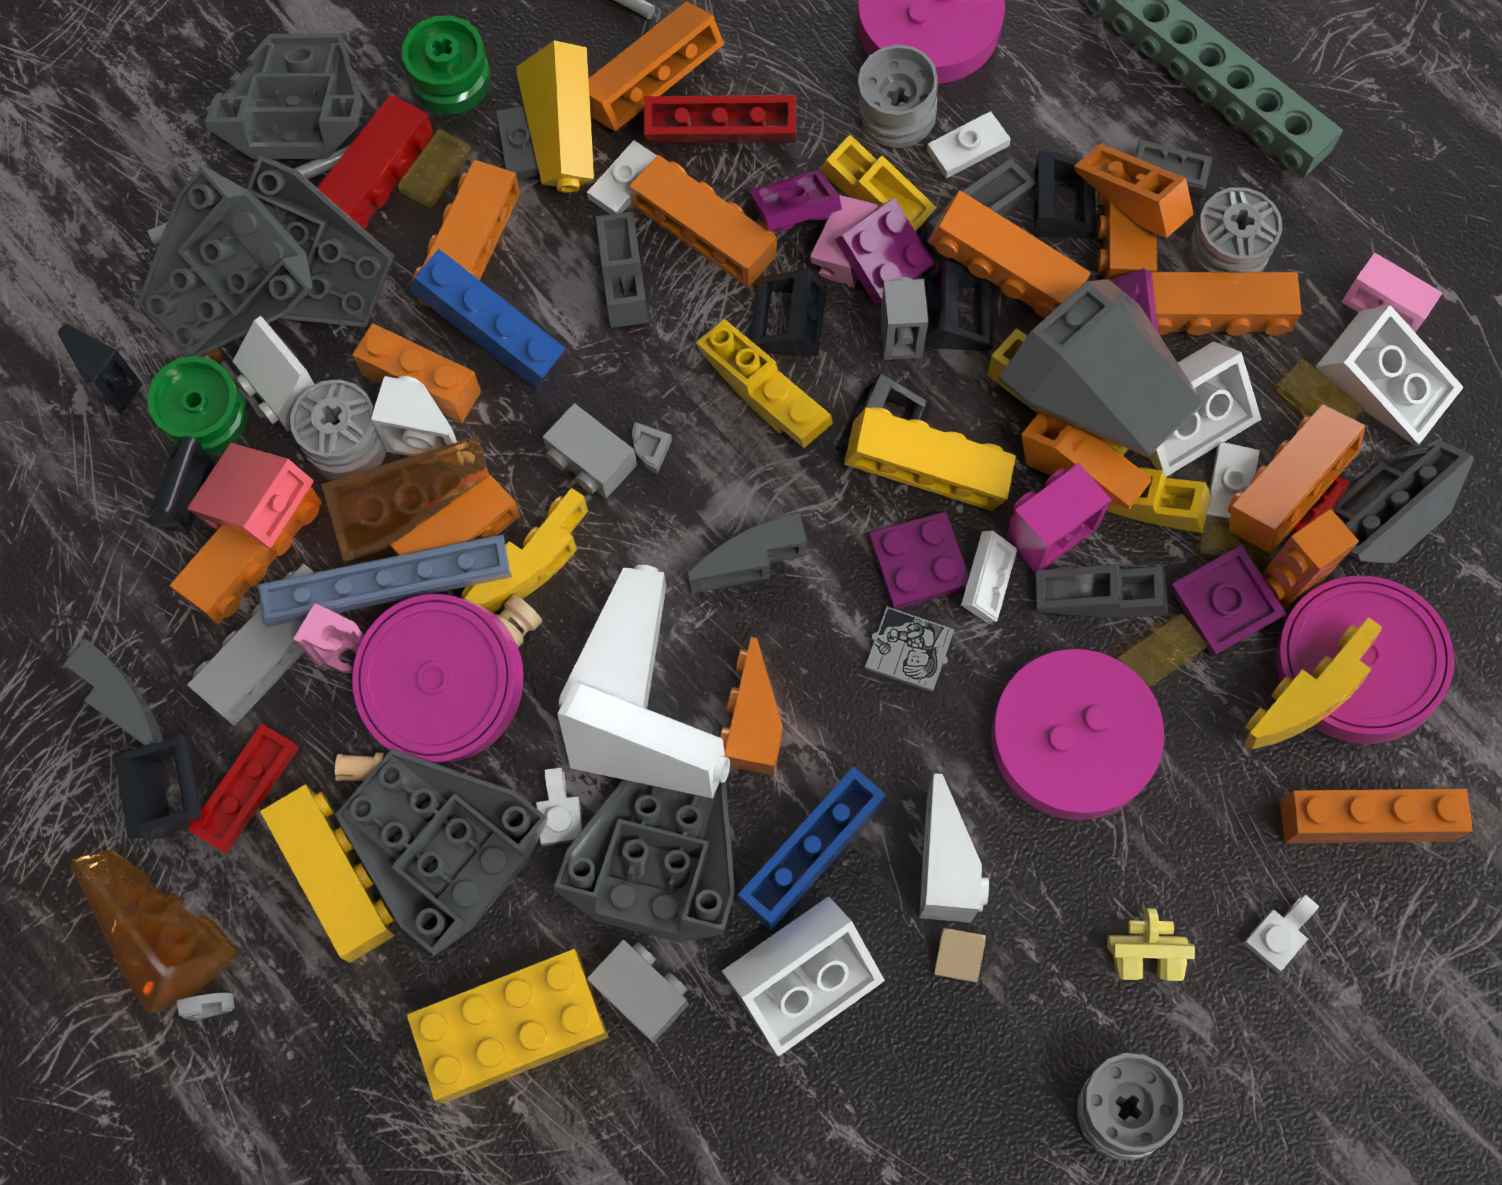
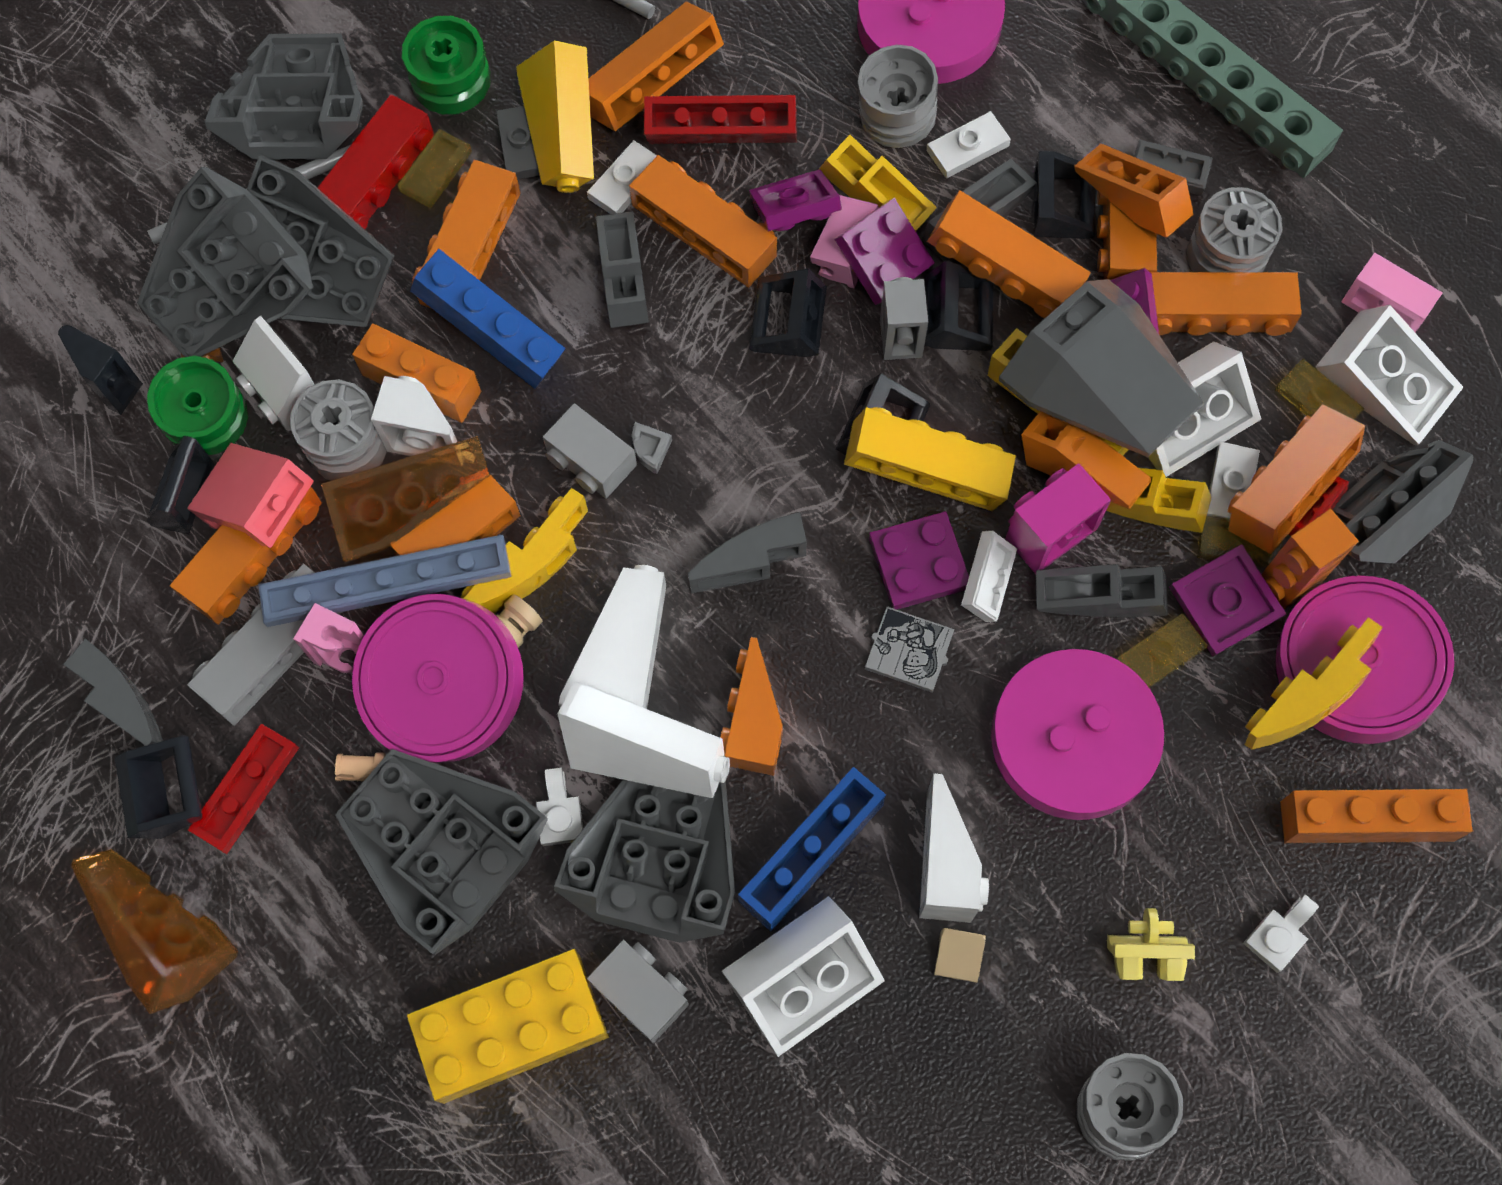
(205, 1006): light grey tile -> none
(328, 873): yellow brick -> none
(762, 386): yellow slope -> none

